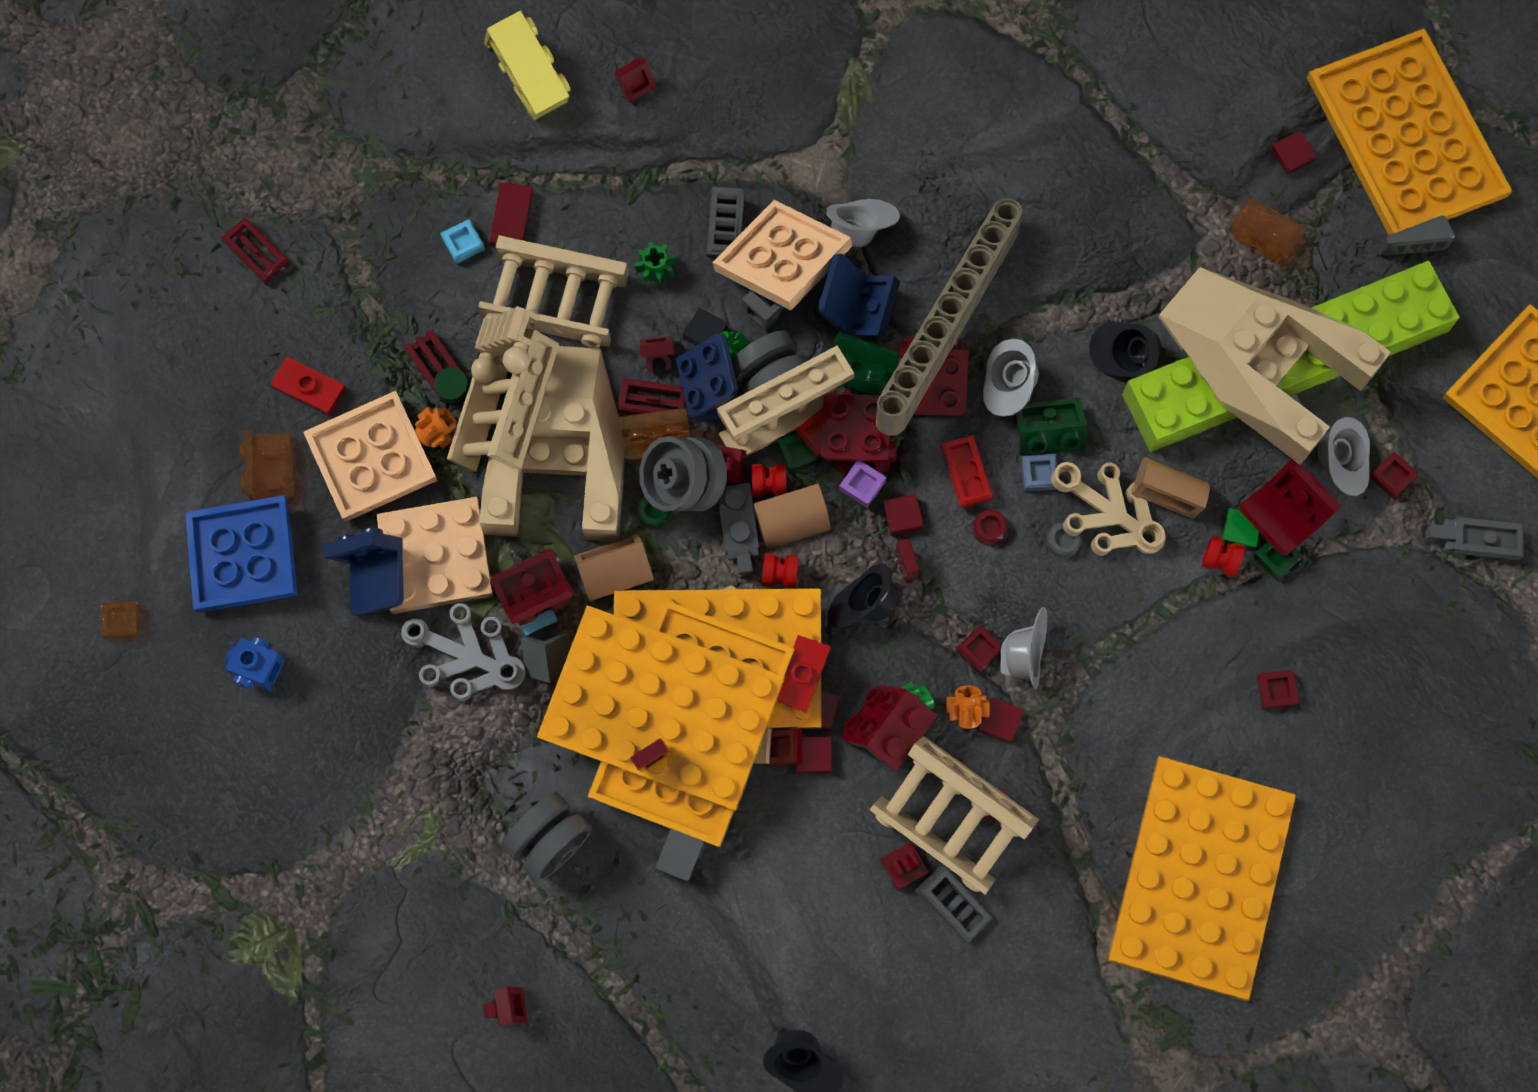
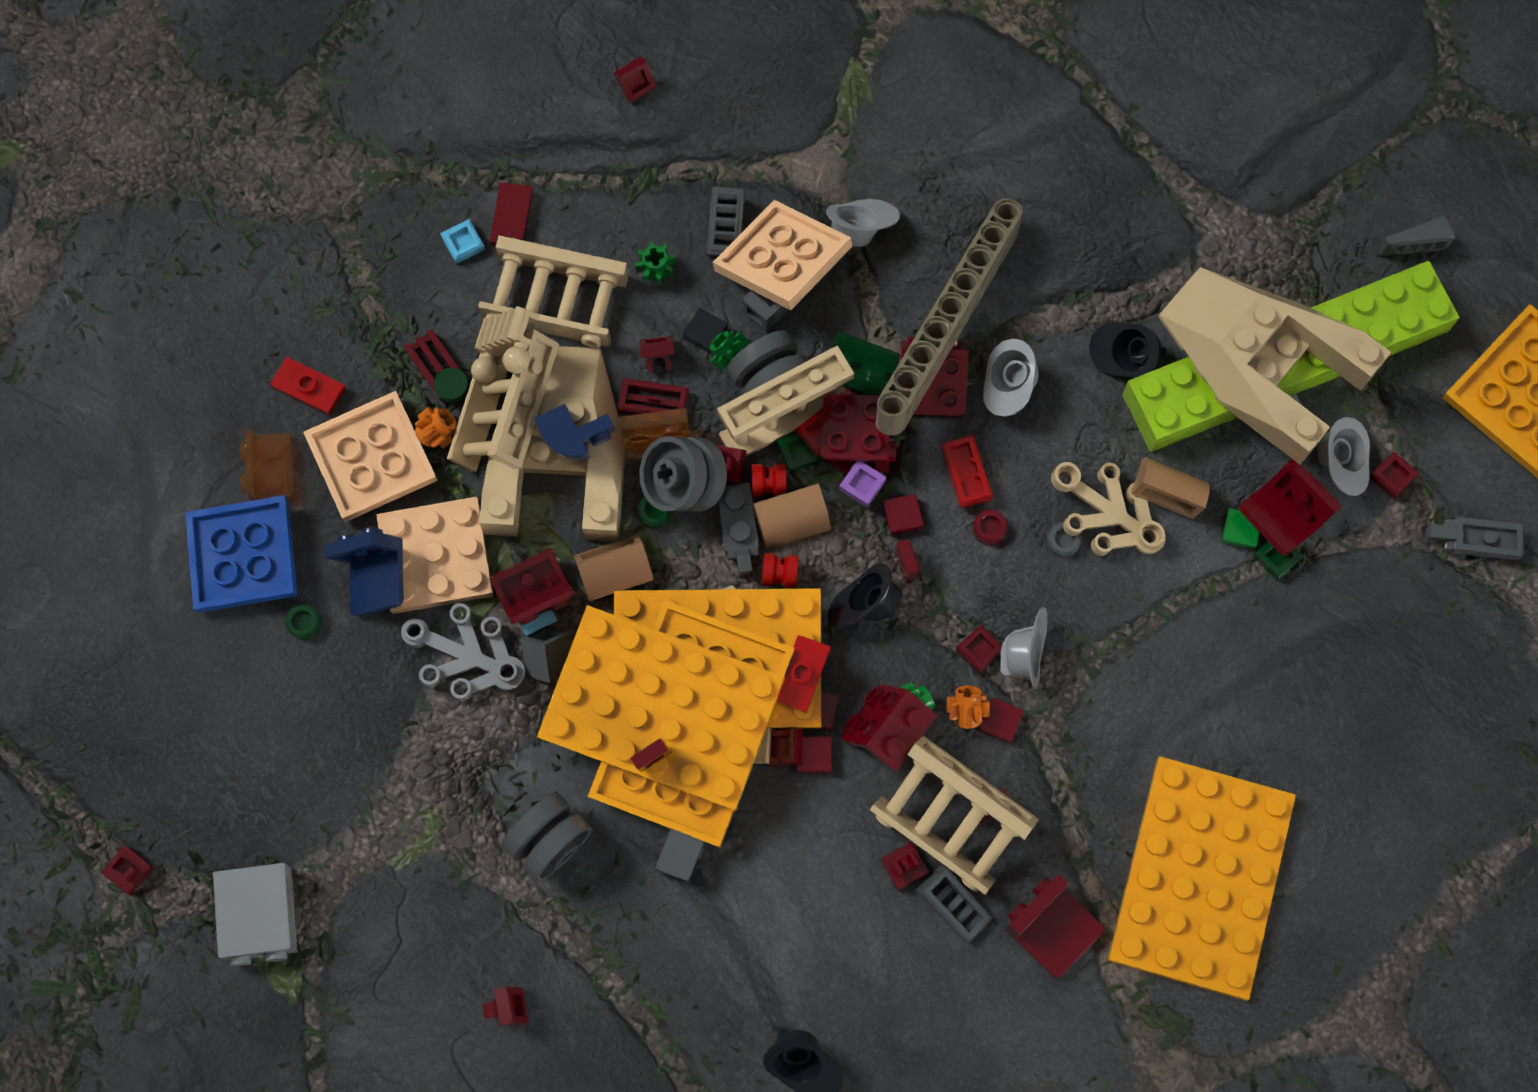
(120, 619): clear orange tile -> none
(127, 870): none -> dark red tile
(254, 664): blue brick -> none
(255, 913): none -> light grey brick
(272, 269): dark red tile -> none
(303, 622): none -> dark green tile
(527, 64): light yellow wedge -> none
(569, 441): none -> dark blue brick
(707, 378): dark blue bracket -> none
(858, 302): dark blue bracket -> none
(1038, 472): sand blue tile -> none
(1051, 427): dark green bracket -> none
(1054, 926): none -> dark red bracket
(1223, 556): red wheel -> none
(1266, 230): clear orange bracket -> none
(1277, 689): dark red tile -> none
(1293, 152): dark red tile -> none
(1408, 133): light orange plate -> none

